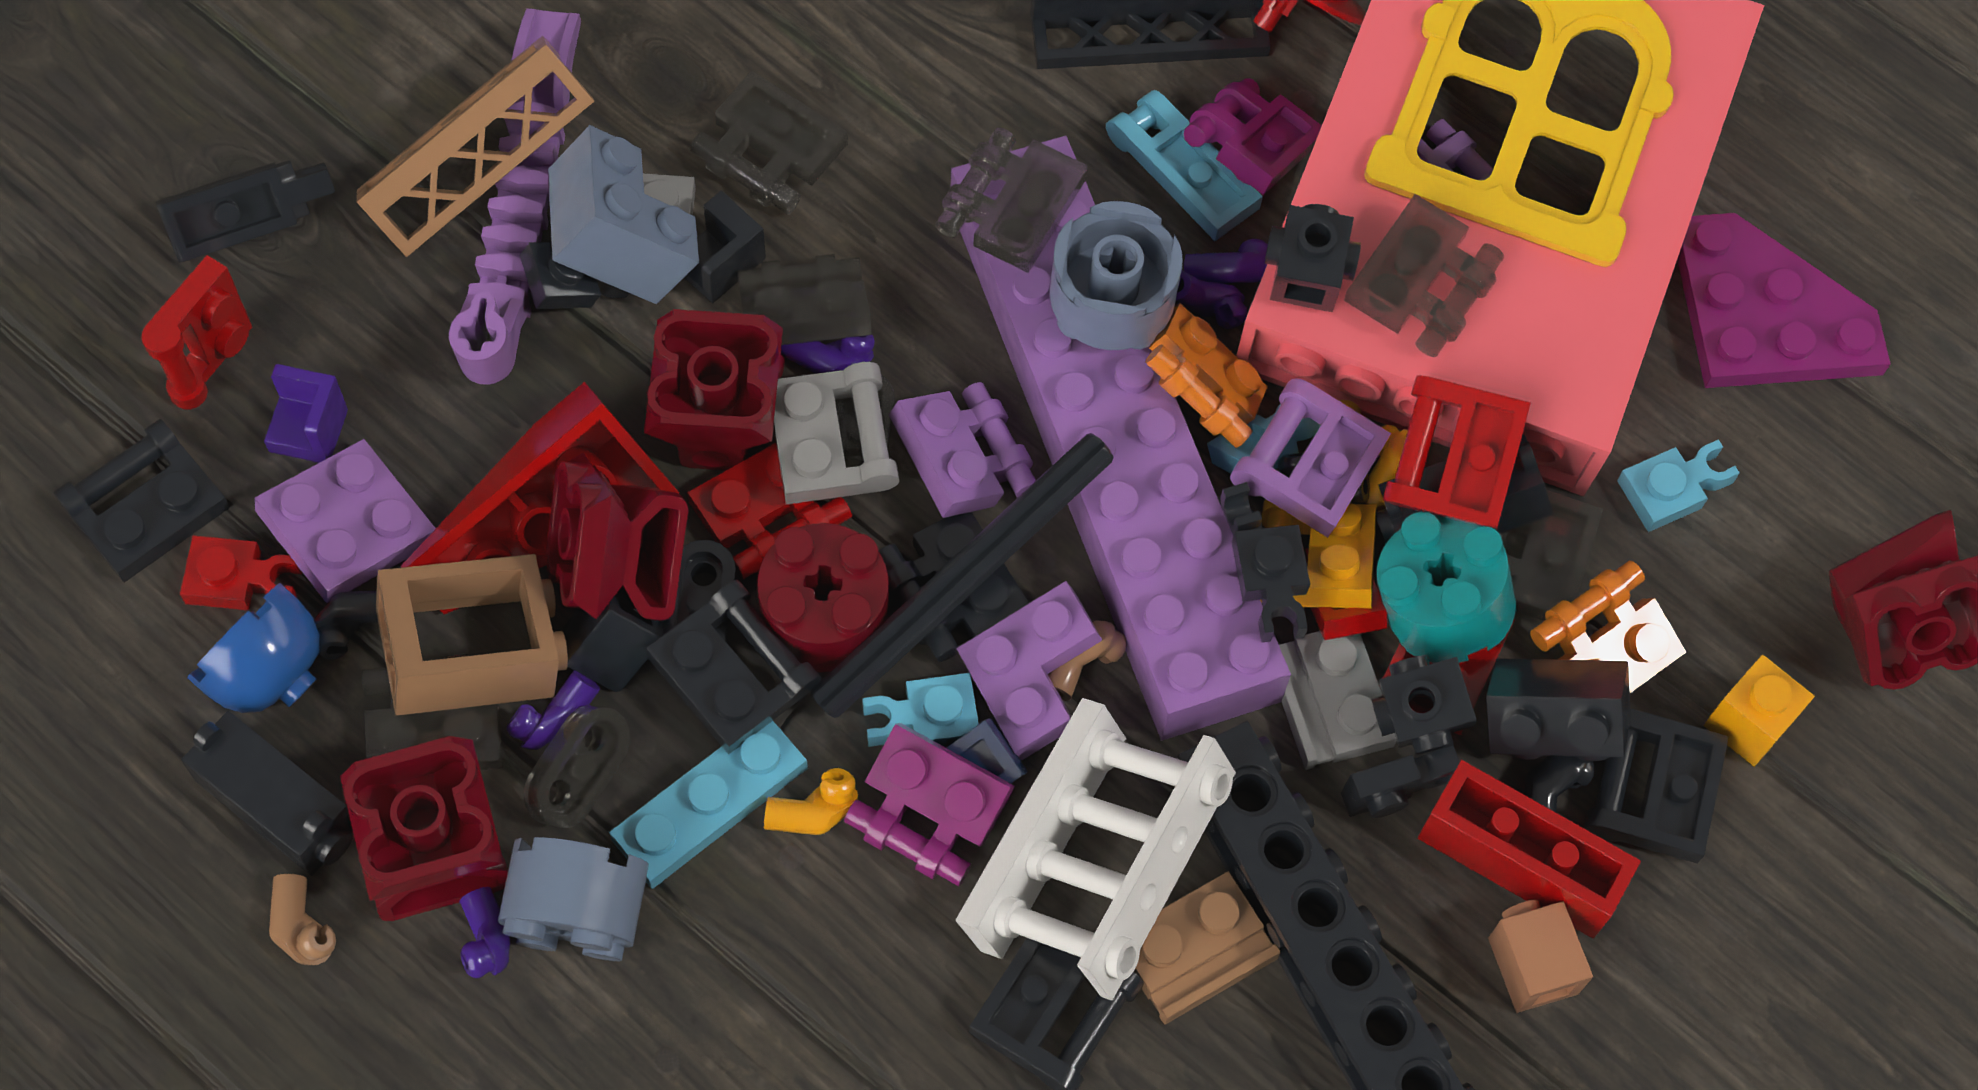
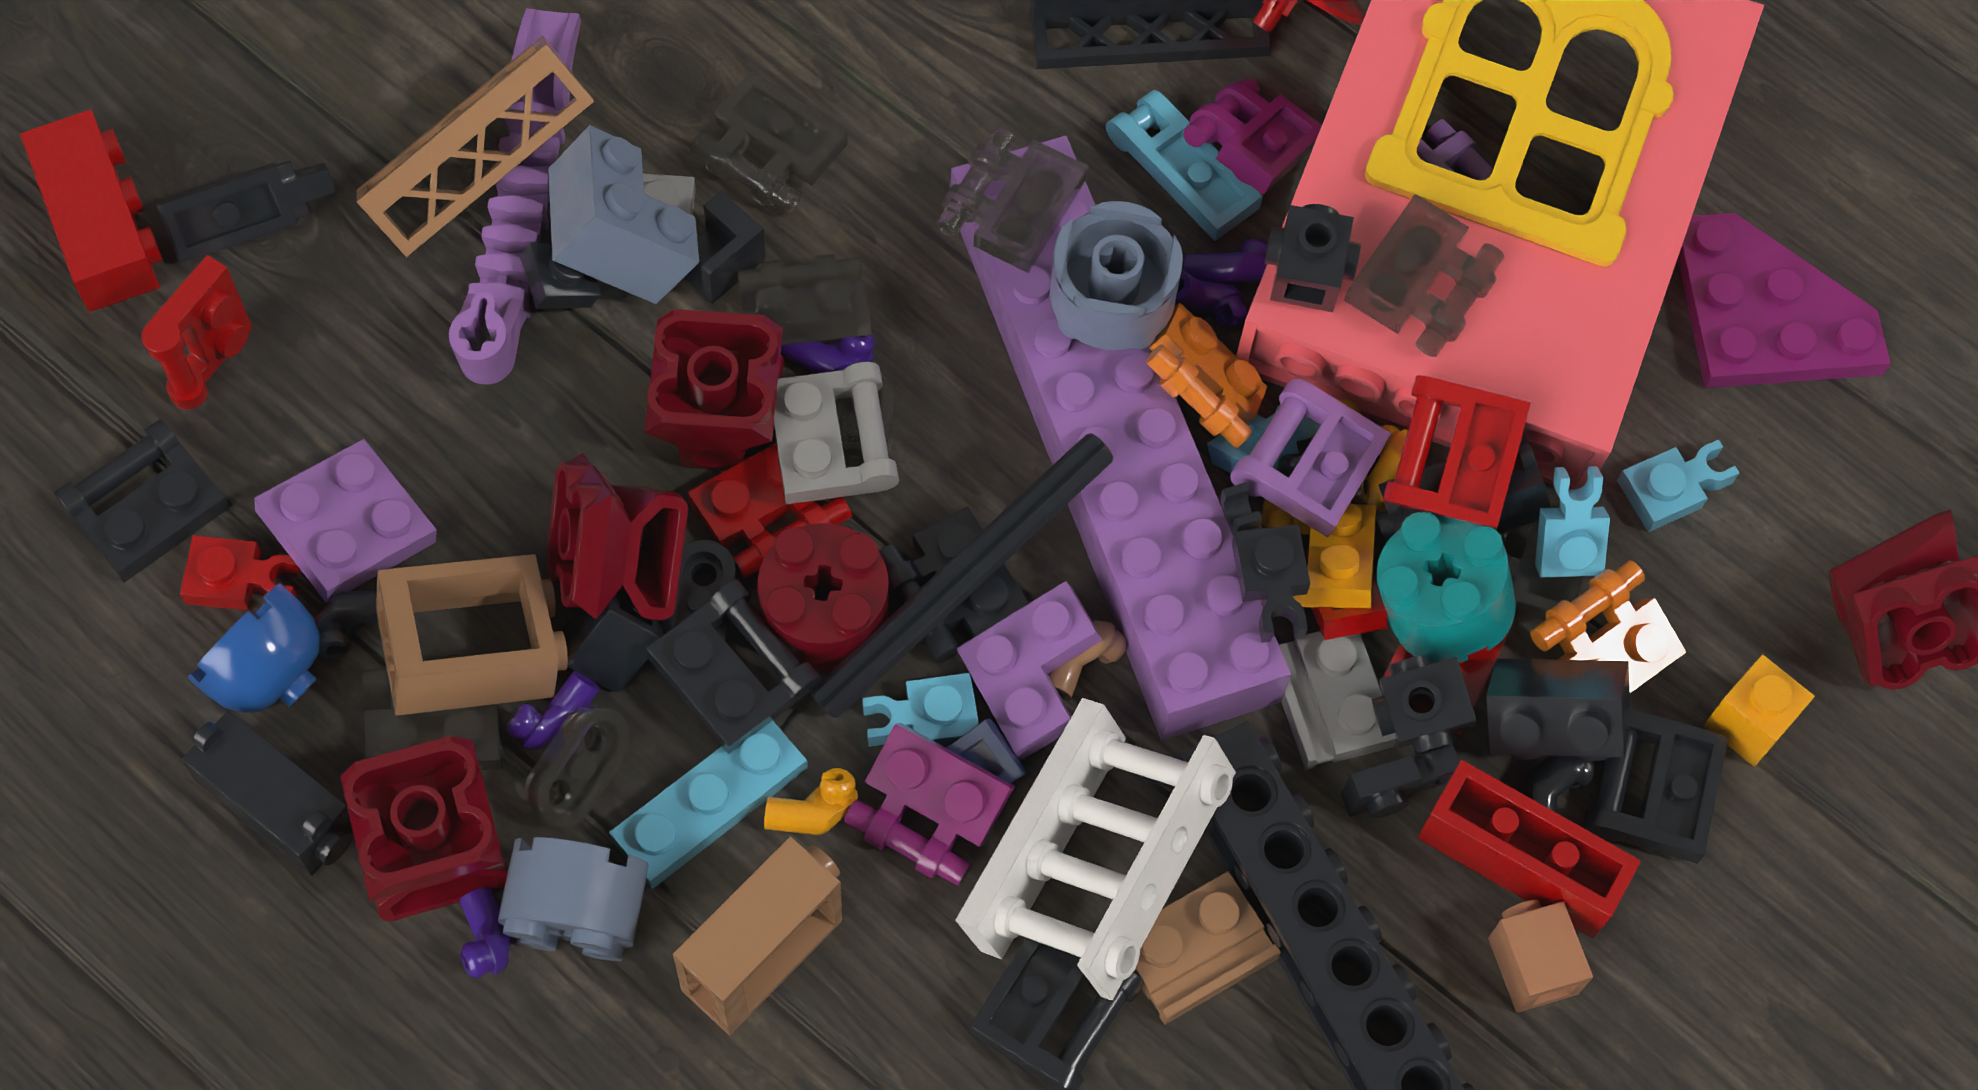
(93, 209): none -> red brick
(293, 928): medium nougat arm -> none
(306, 414): dark purple panel -> none
(513, 502): red wedge -> none
(760, 934): none -> medium nougat window
(948, 455): medium lavender plate -> none
(1575, 535): none -> medium azure plate

